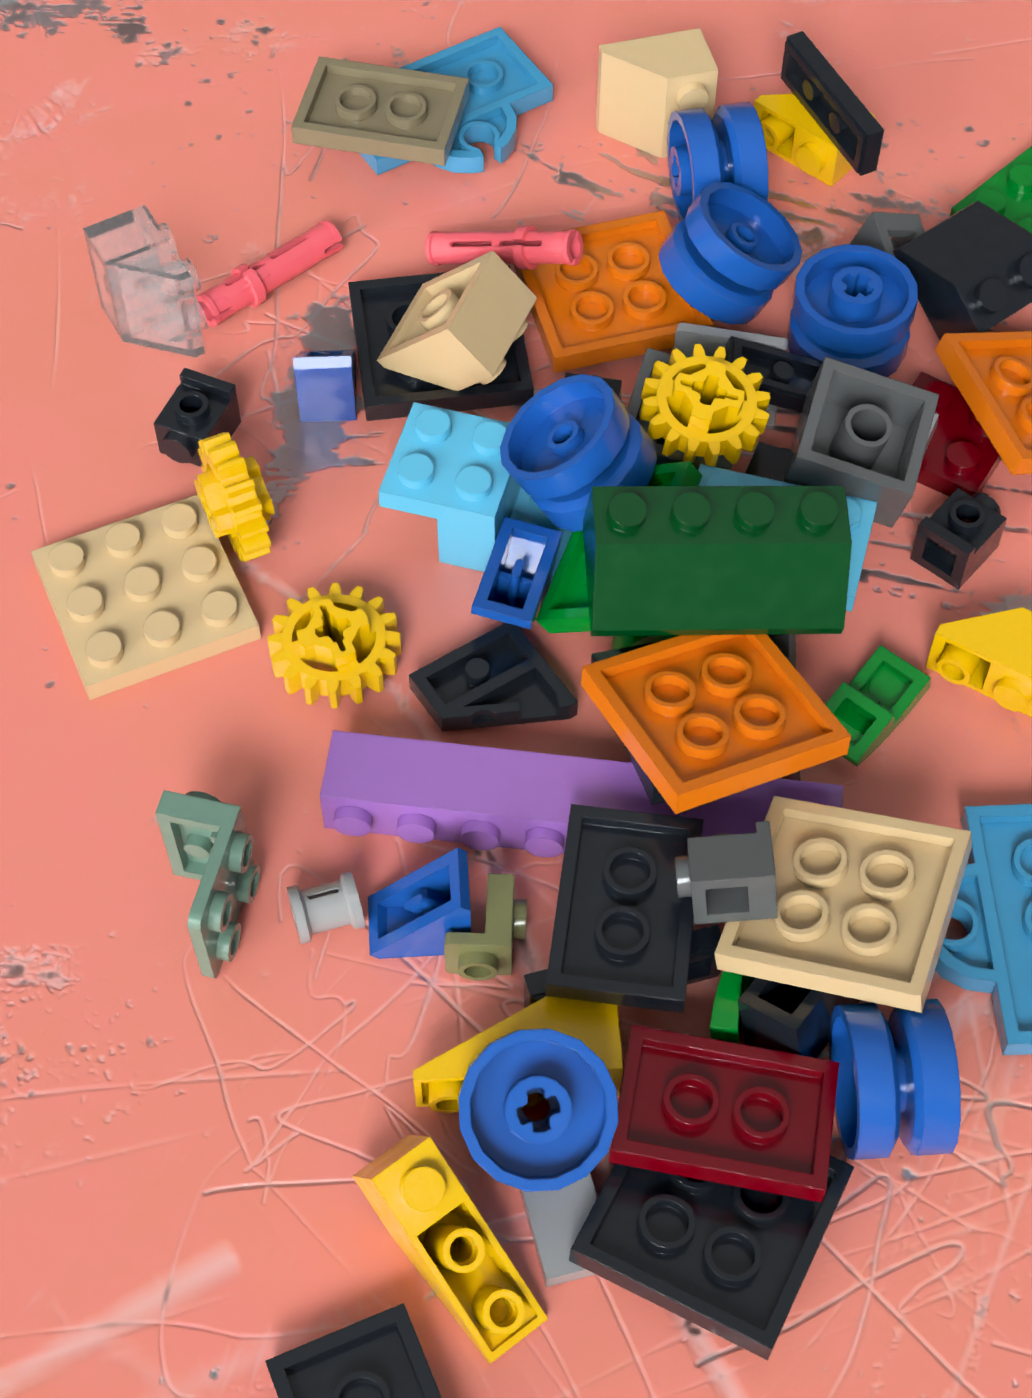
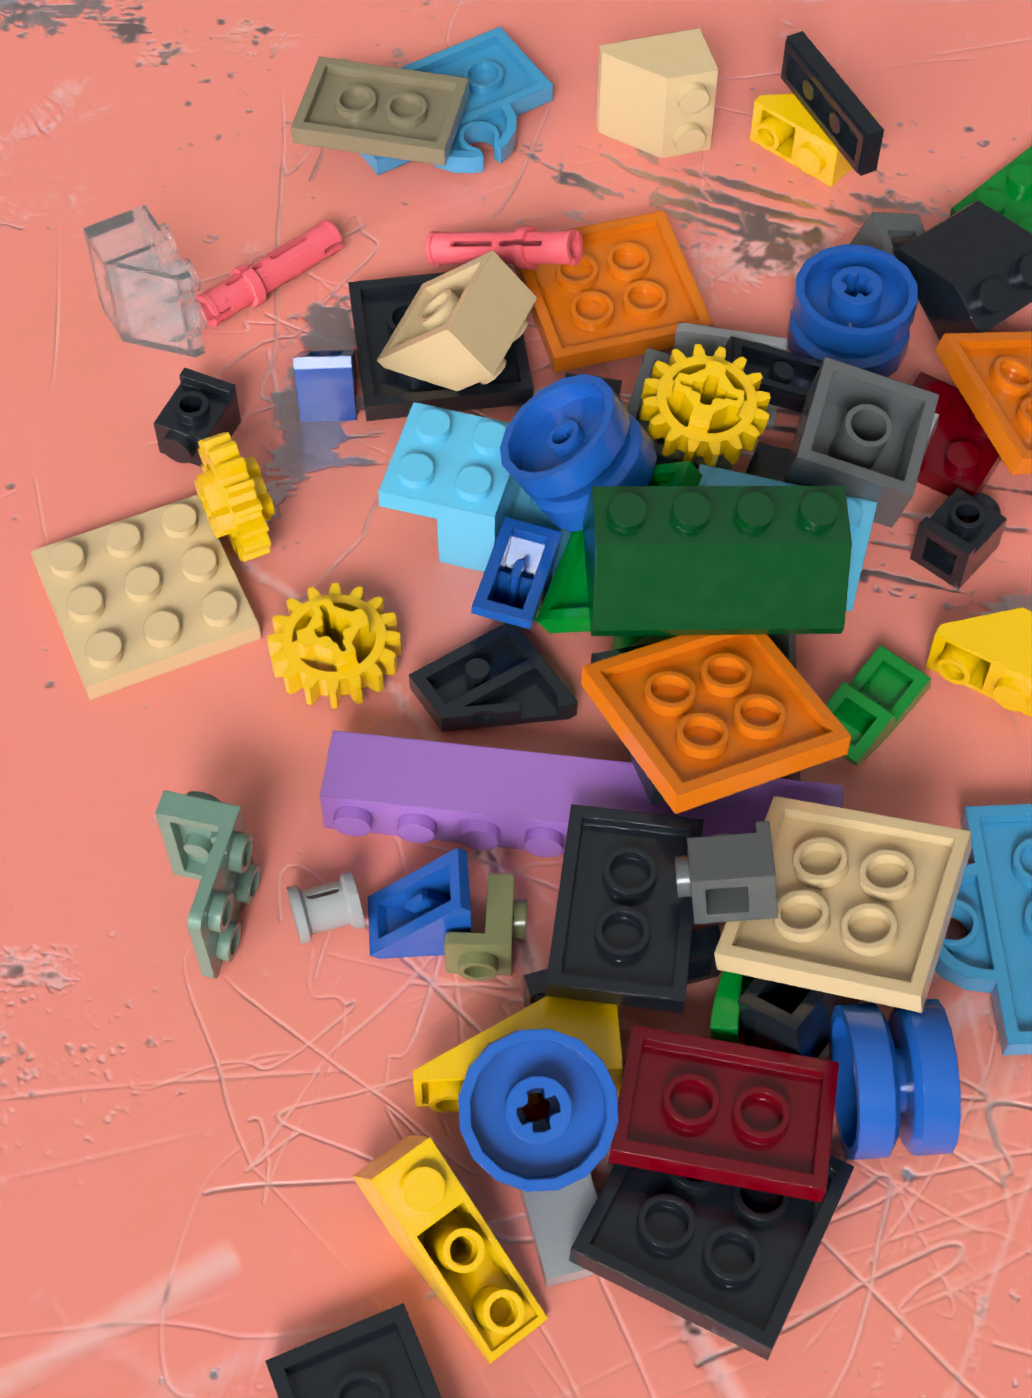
(715, 151): blue wheel -> none
(729, 253): blue wheel -> none

